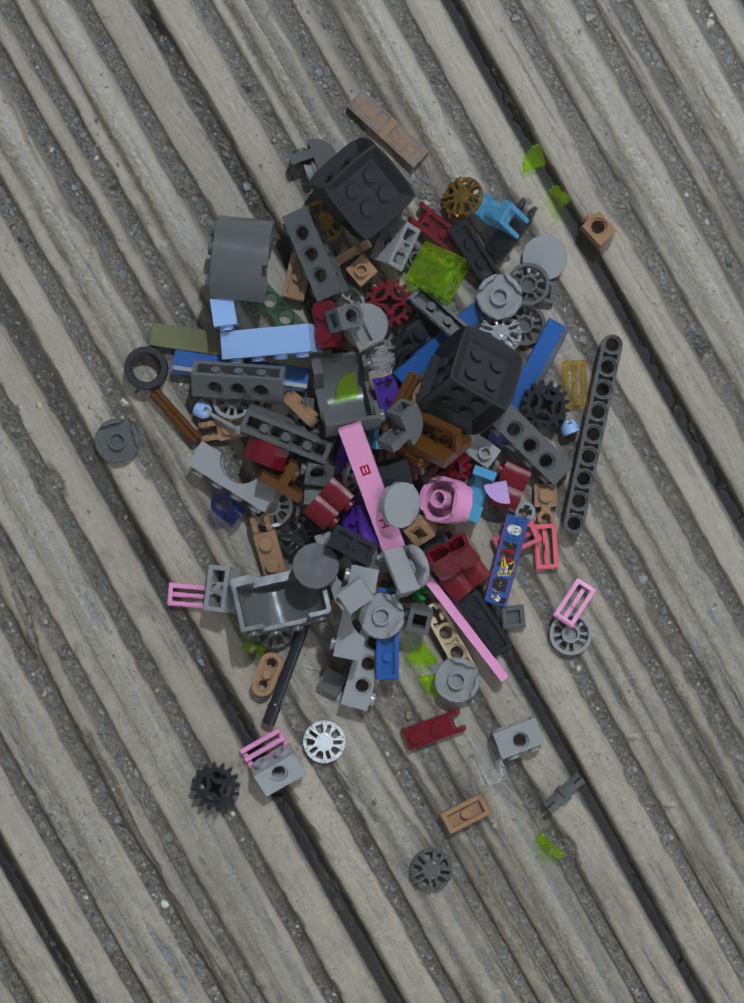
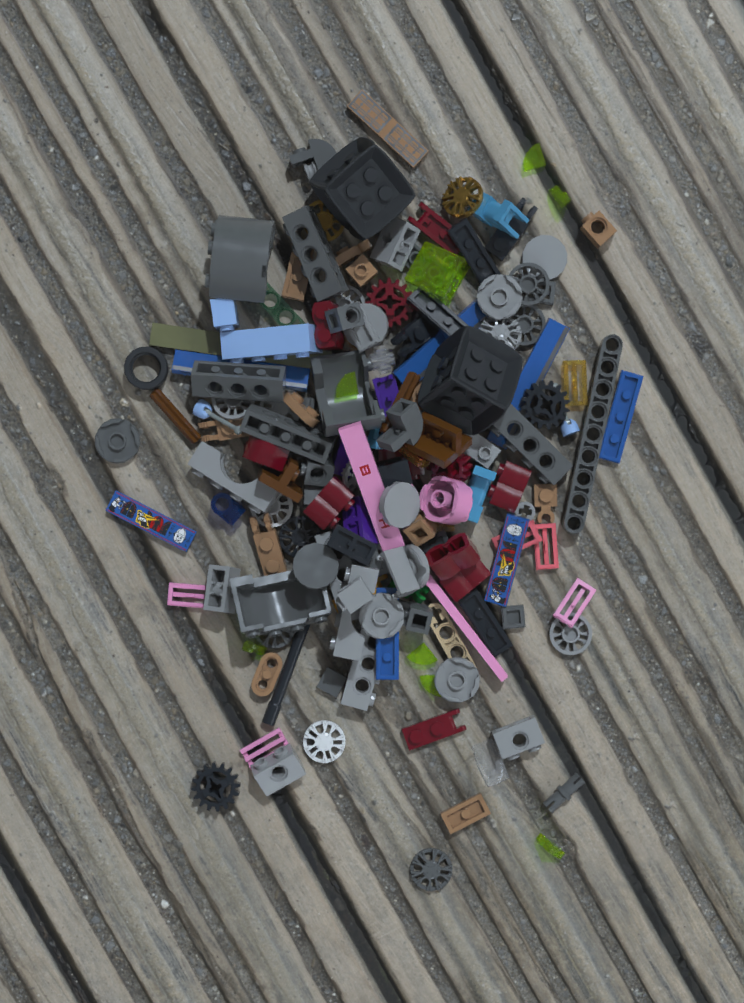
(151, 521): none -> tile
(498, 491): lavender tile -> none
(620, 416): none -> blue tile

